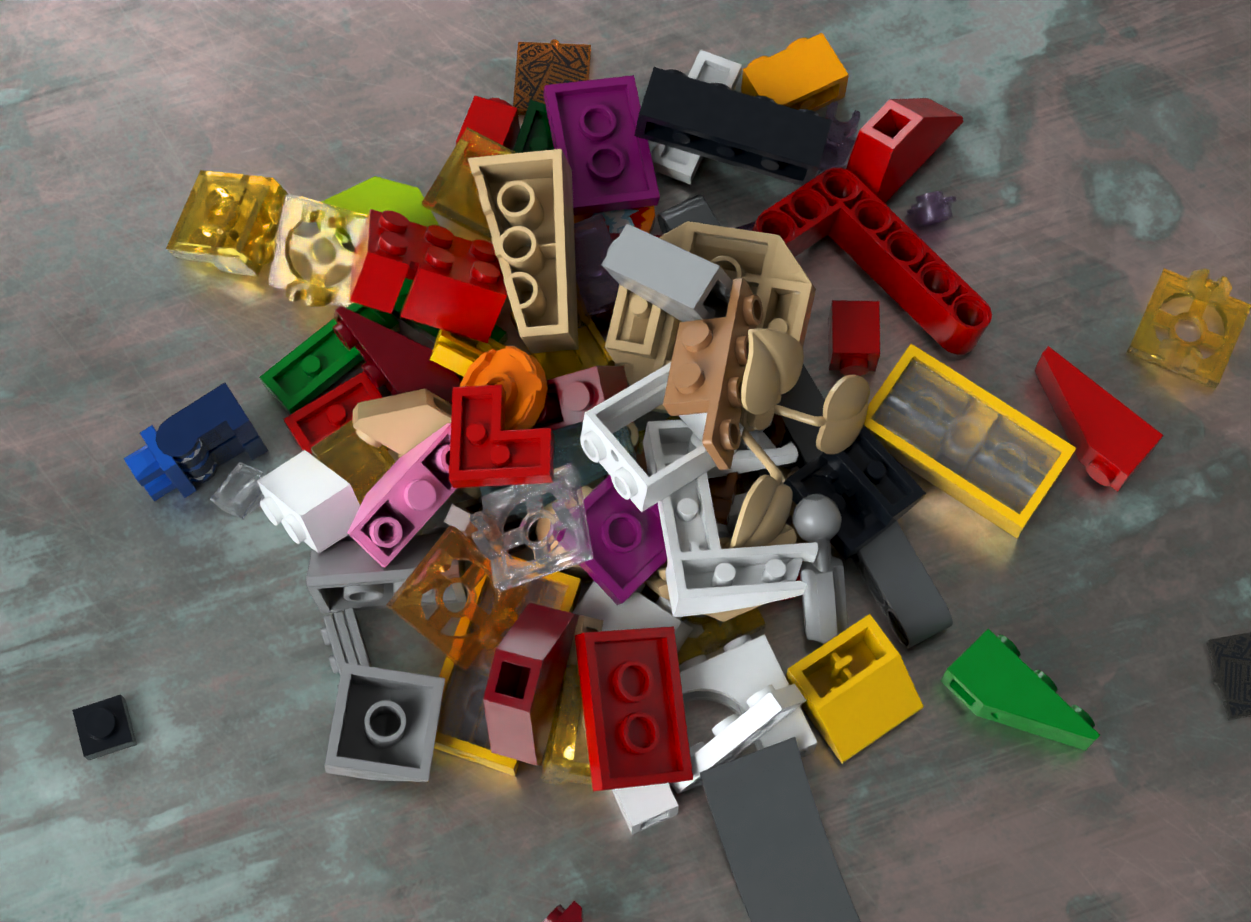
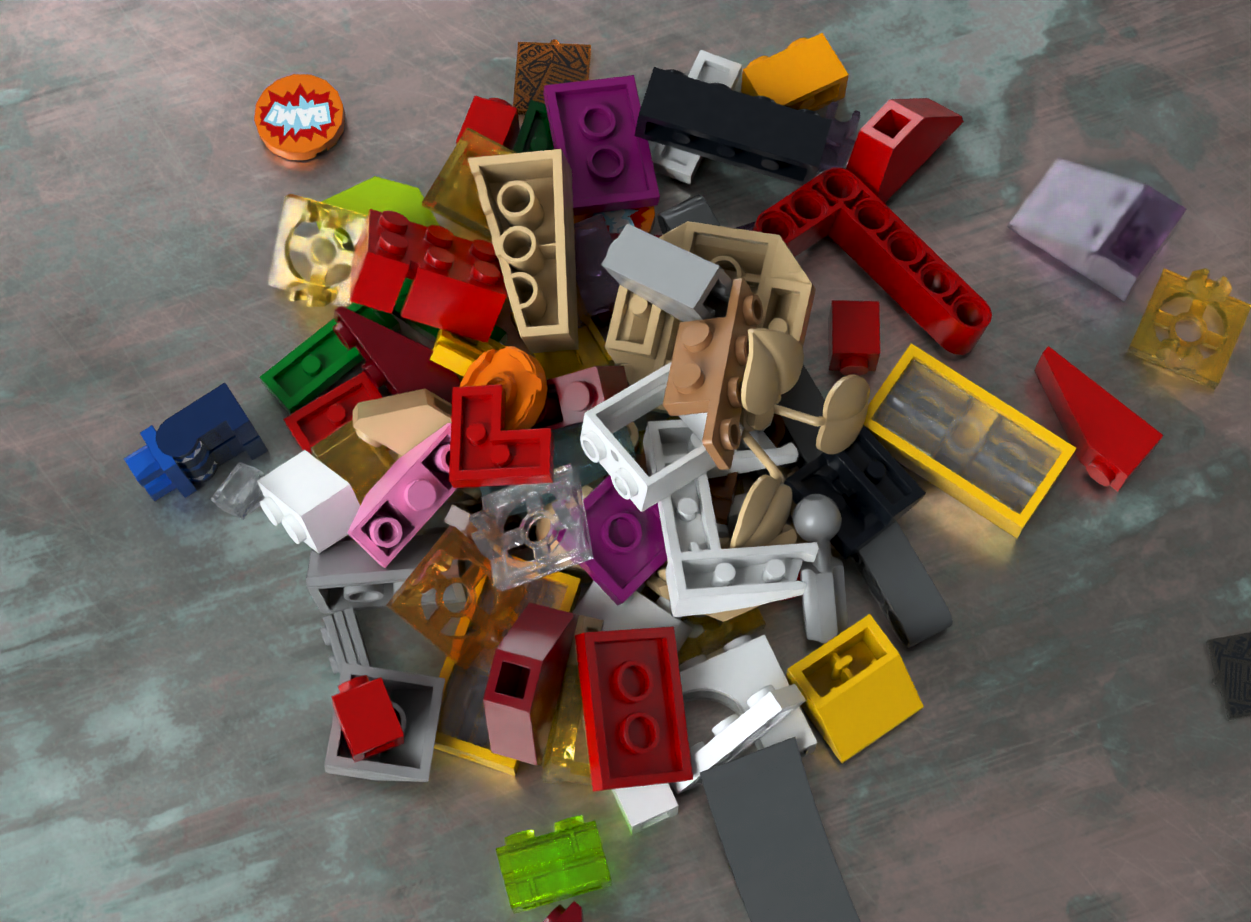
(104, 727): black plate -> none
(229, 222): clear yellow plate -> none
(299, 116): none -> tile
(367, 717): none -> red brick
(553, 864): none -> clear neon green brick
(932, 208): clear purple plate -> none
(1006, 691): green slope -> none
(1098, 223): none -> clear purple slope

